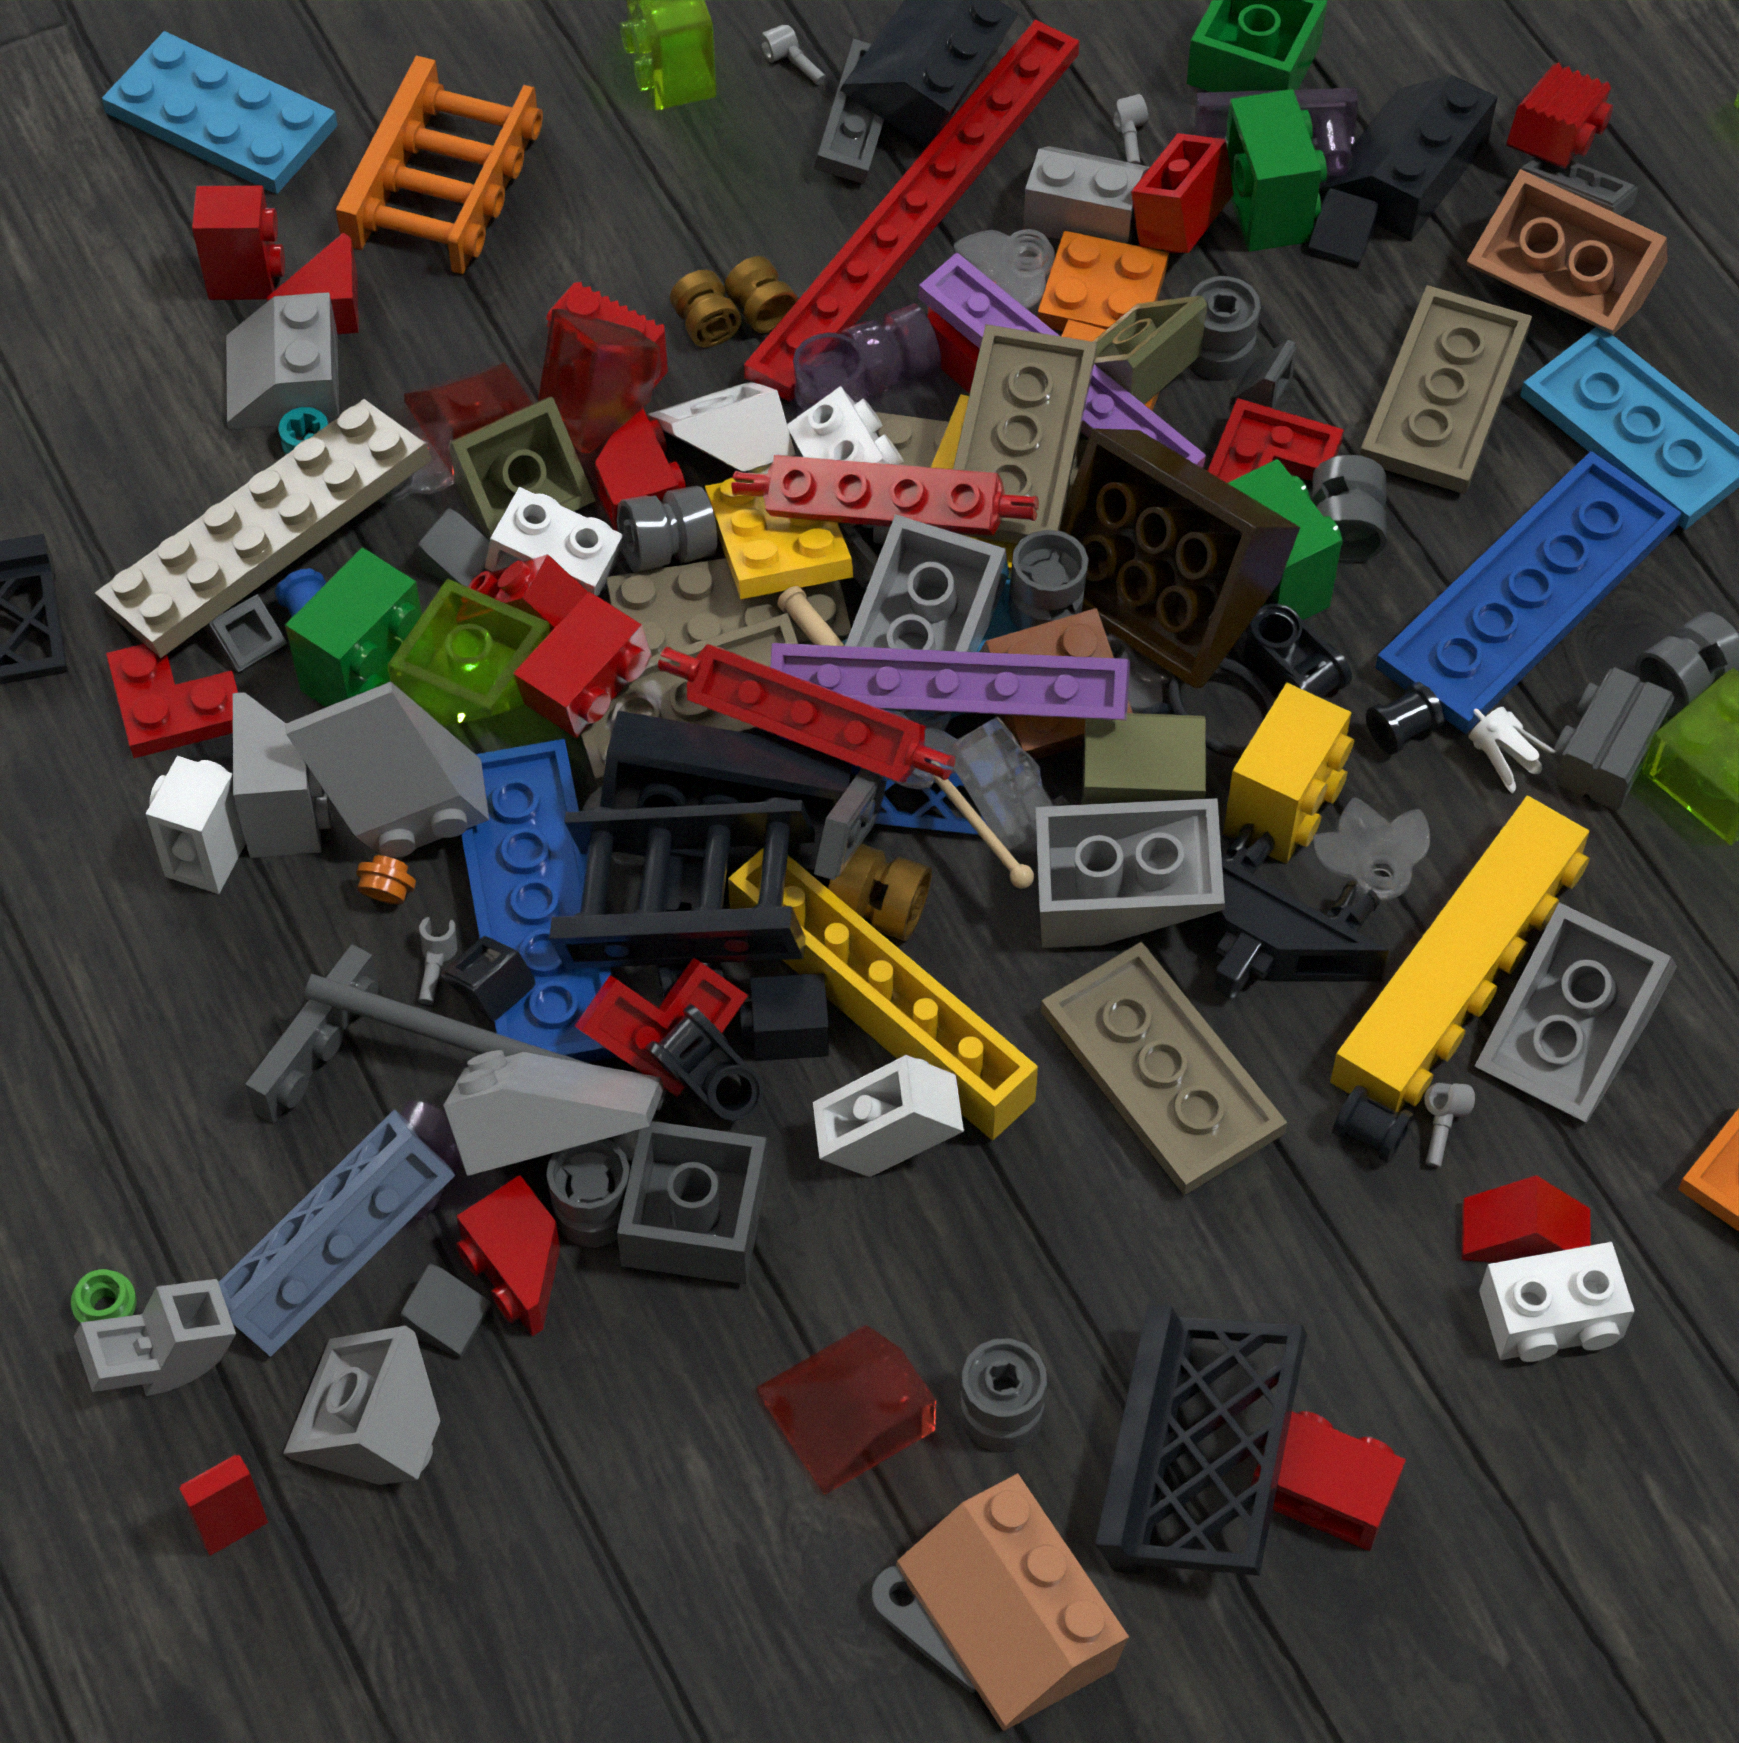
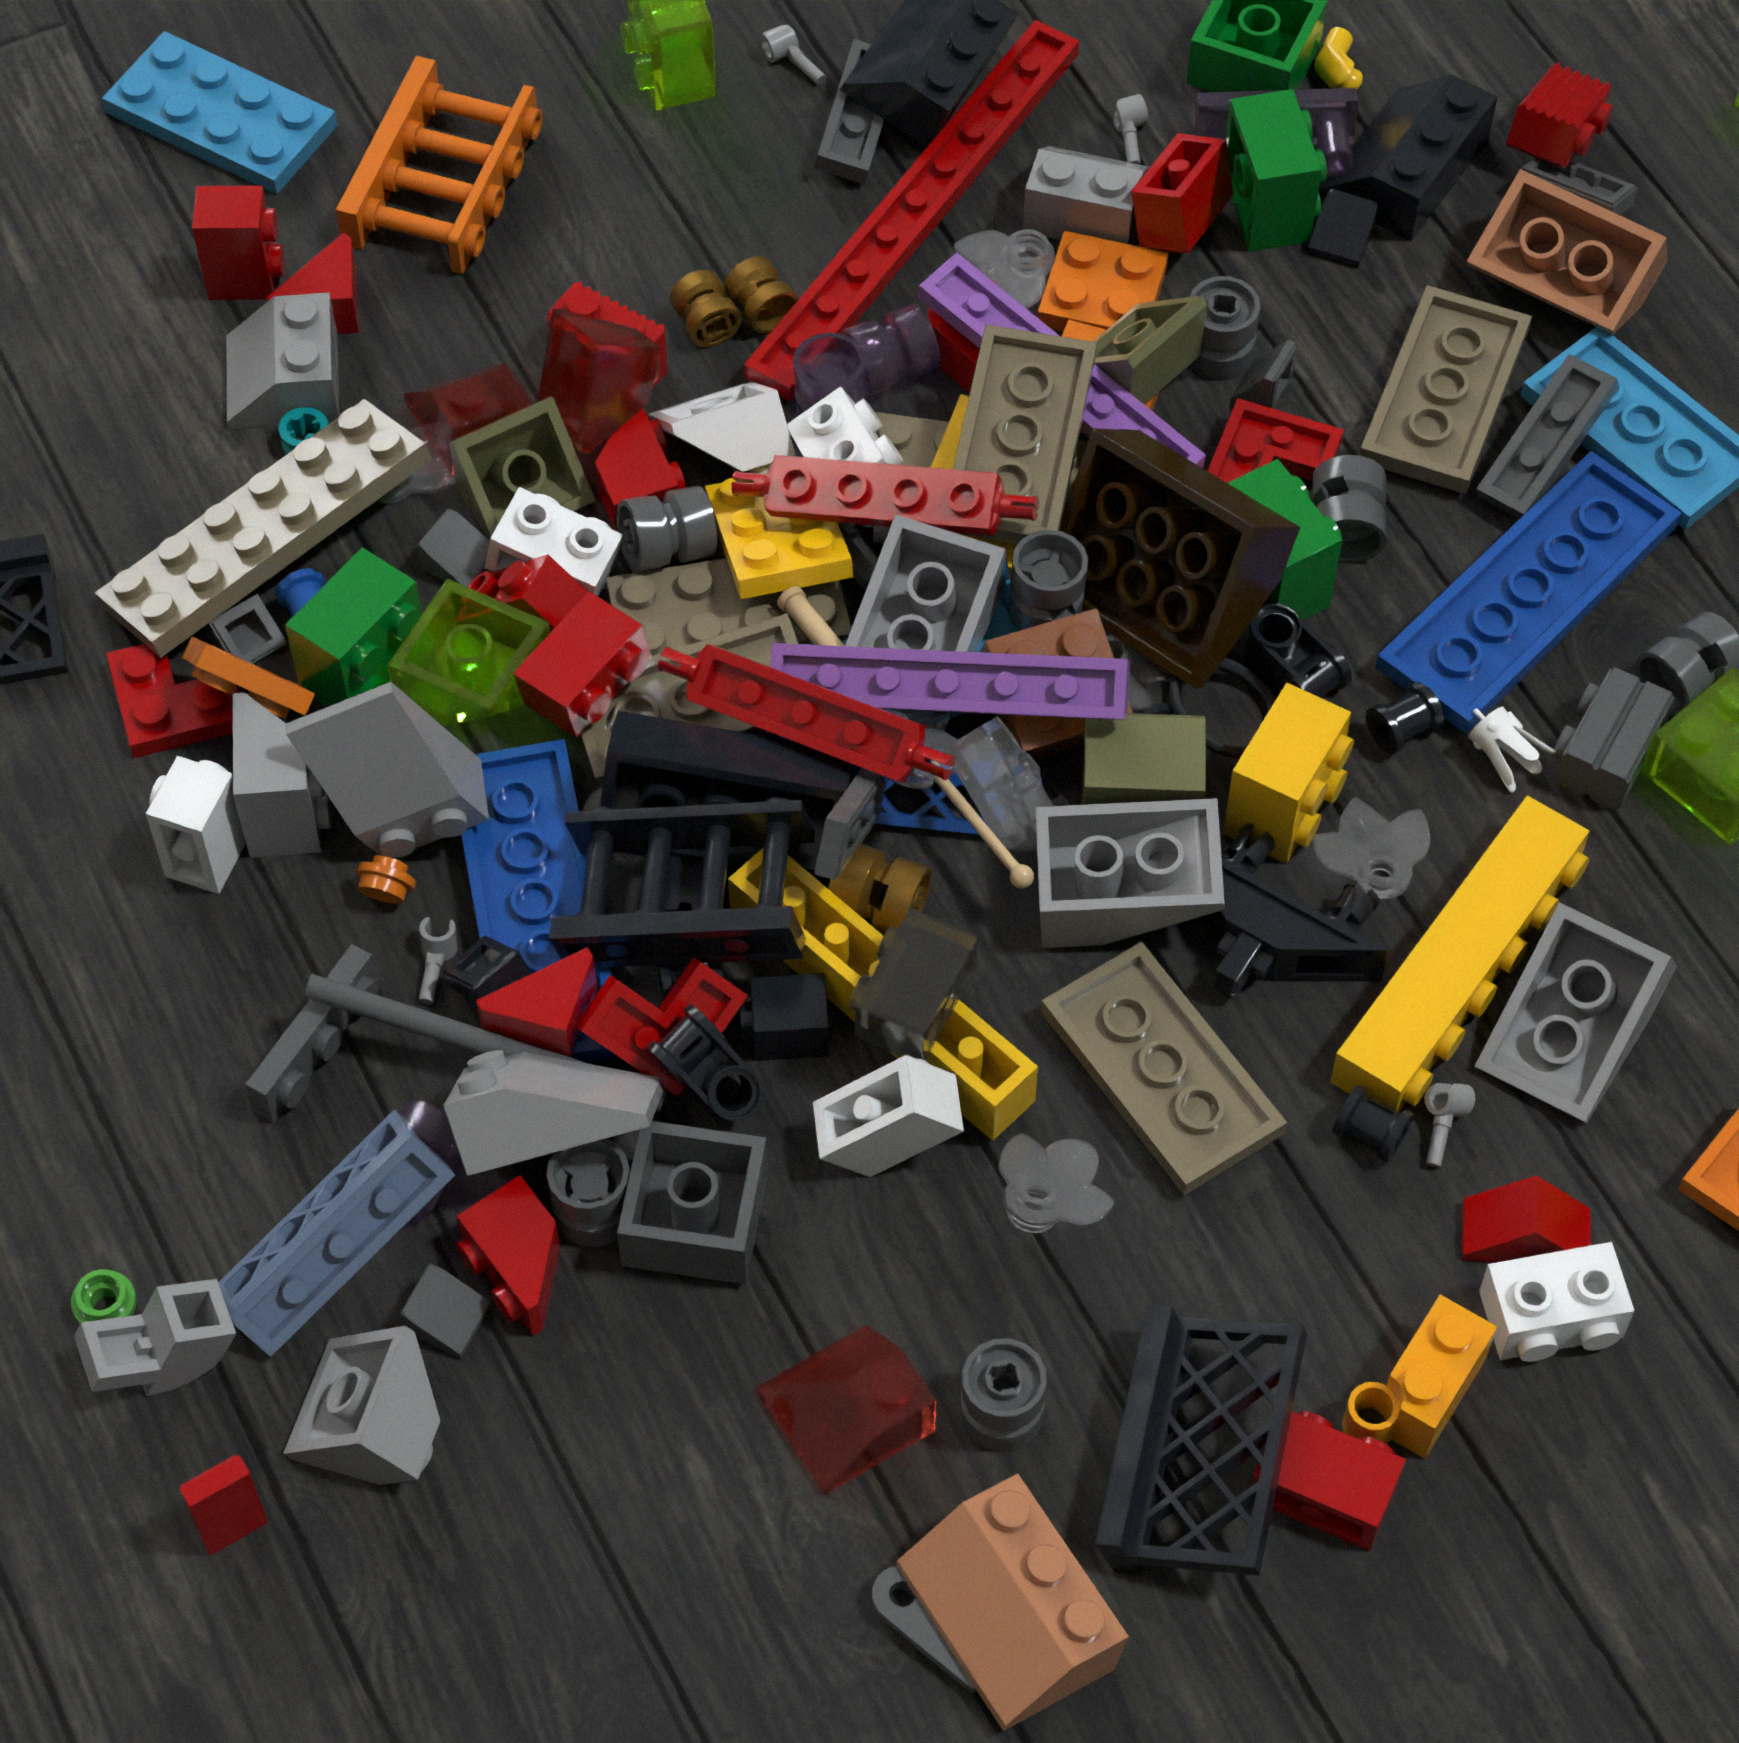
(226, 670): none -> orange plate
(543, 1004): none -> red slope
(914, 985): none -> clear smoke brick
(1051, 1184): none -> clear plate
(1333, 63): none -> yellow arm
(1425, 1380): none -> light orange hinge
(1547, 437): none -> dark grey plate

